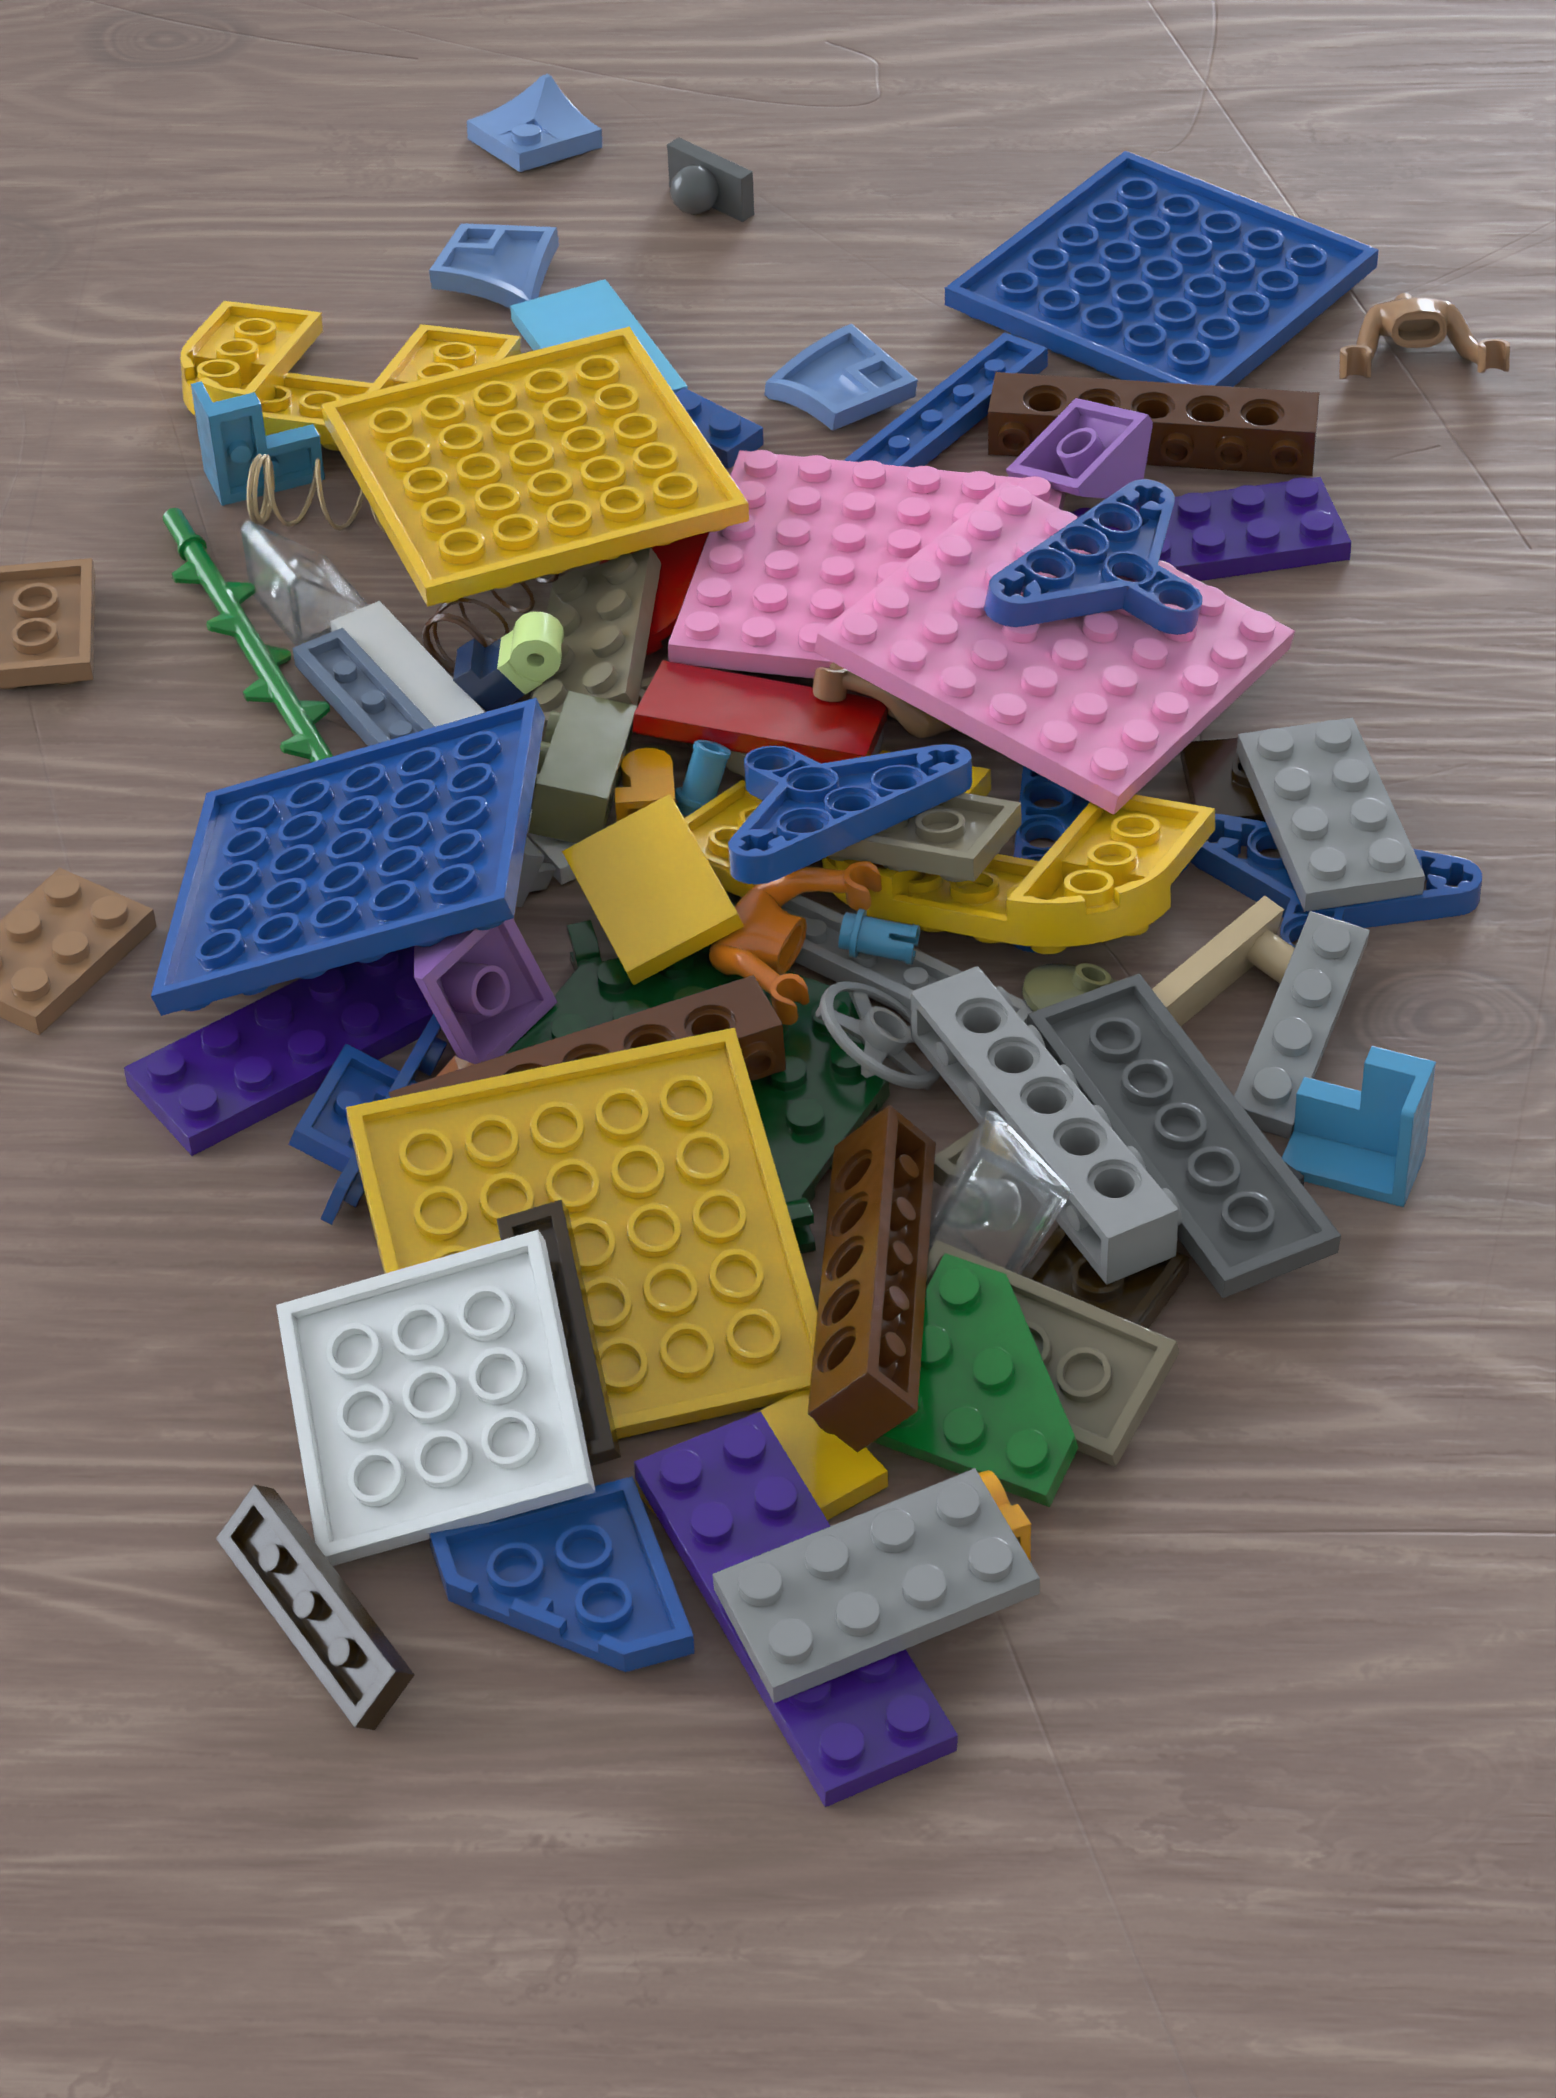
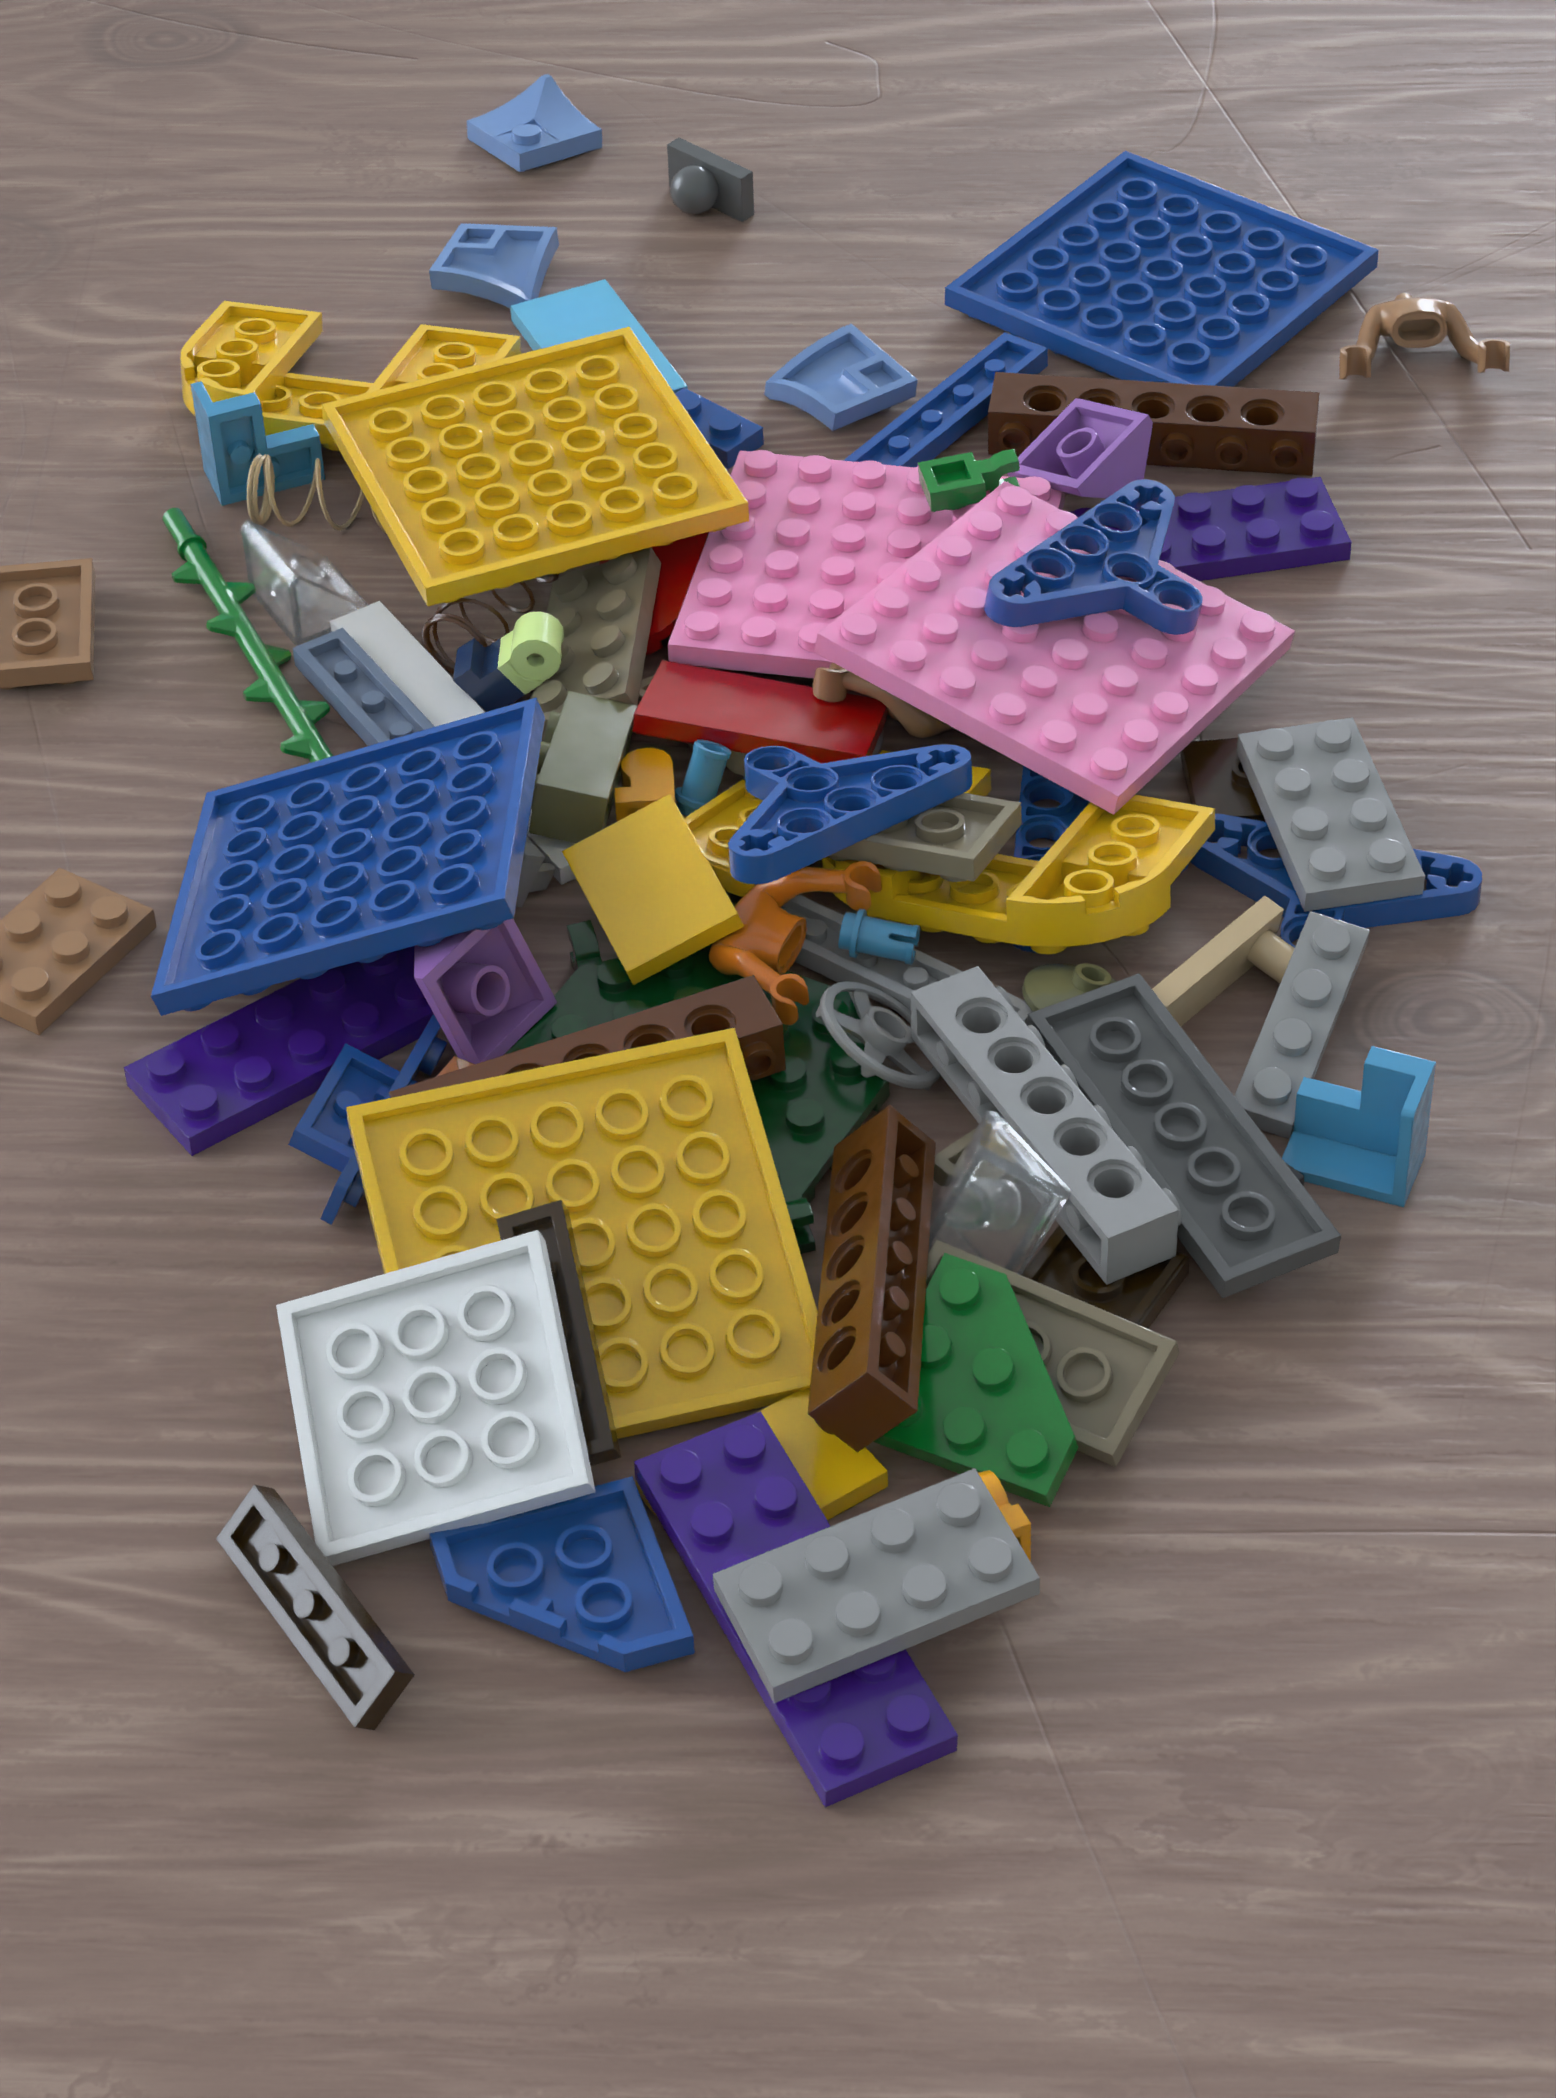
(962, 480): none -> green plate

